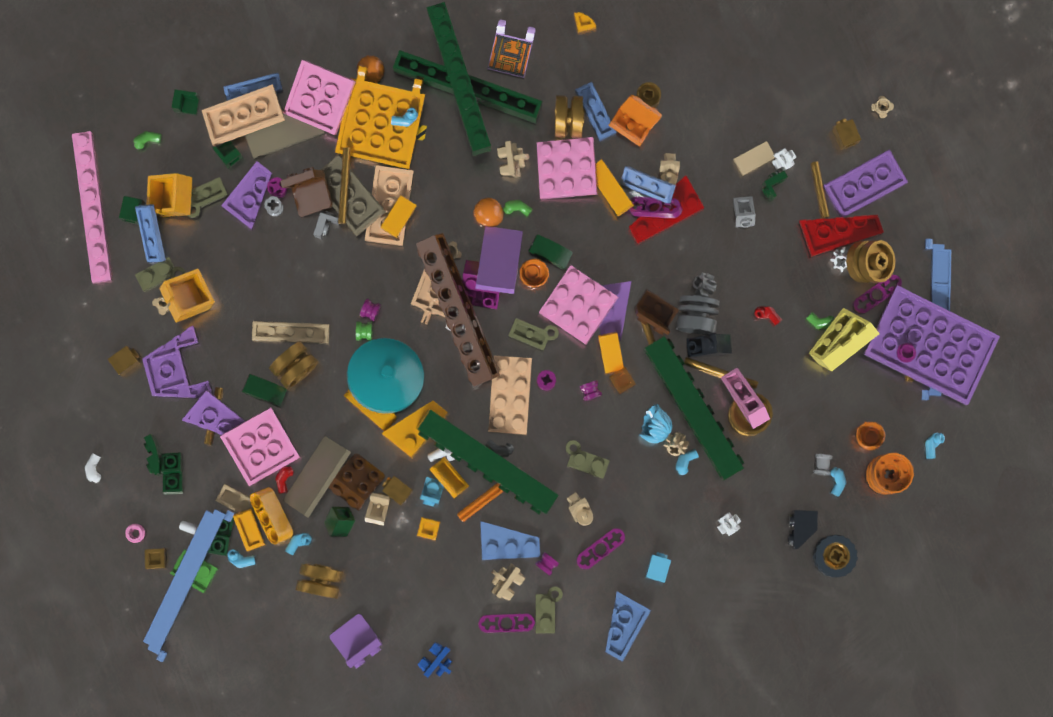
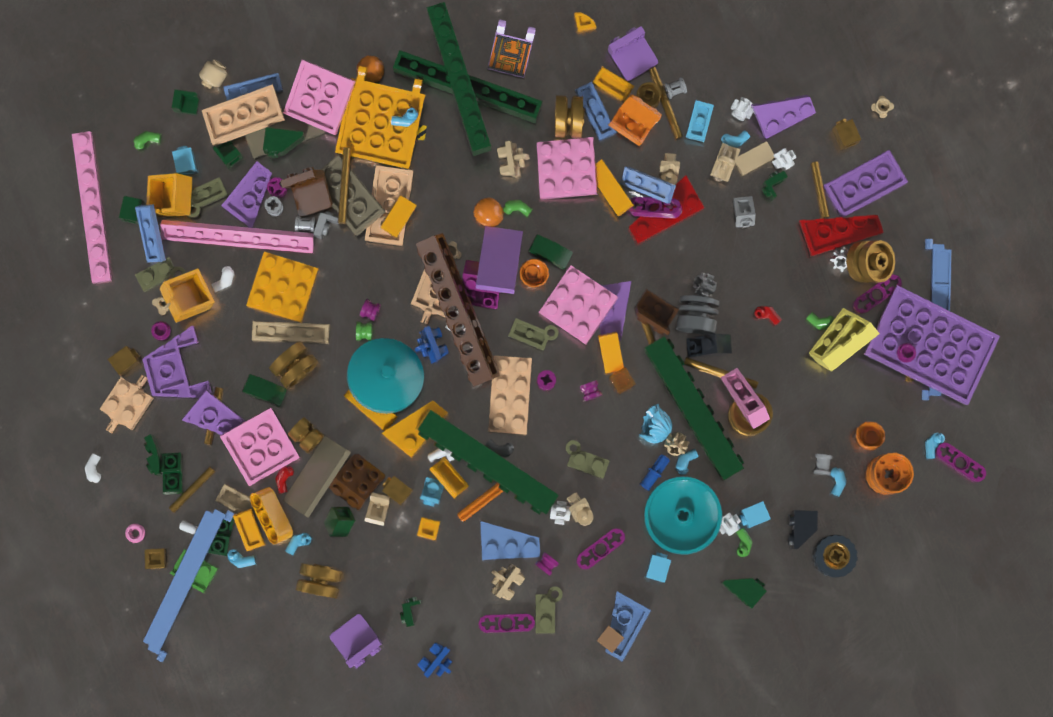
(126, 403): none -> light nougat plate
(161, 330): none -> magenta plate
(185, 161): none -> medium azure brick
(192, 489): none -> pearl gold bar
(213, 74): none -> tan head
(226, 279): none -> white arm
(237, 236): none -> bright pink plate
(281, 141): none -> dark green slope
(282, 287): none -> light orange plate
(305, 224): none -> light grey bush
(306, 435): none -> pearl gold wheel
(407, 615): none -> dark green bracket
(428, 345): none -> blue hips
(560, 512): none -> white gear
(610, 639): none -> medium nougat tile
(613, 84): none -> light orange tile
(632, 53): none -> medium lavender bracket
(655, 472): none -> blue axle
(666, 104): none -> pearl gold bar
(682, 88): none -> light grey bush
(683, 515): none -> teal dish
(699, 121): none -> medium azure plate
(725, 162): none -> tan hips
(735, 141): none -> medium azure arm
(742, 109): none -> white gear
(745, 544): none -> bright green arm
(746, 590): none -> dark green slope
(754, 515): none -> medium azure brick
(779, 115): none -> medium lavender wing
(951, 449): none -> magenta beam

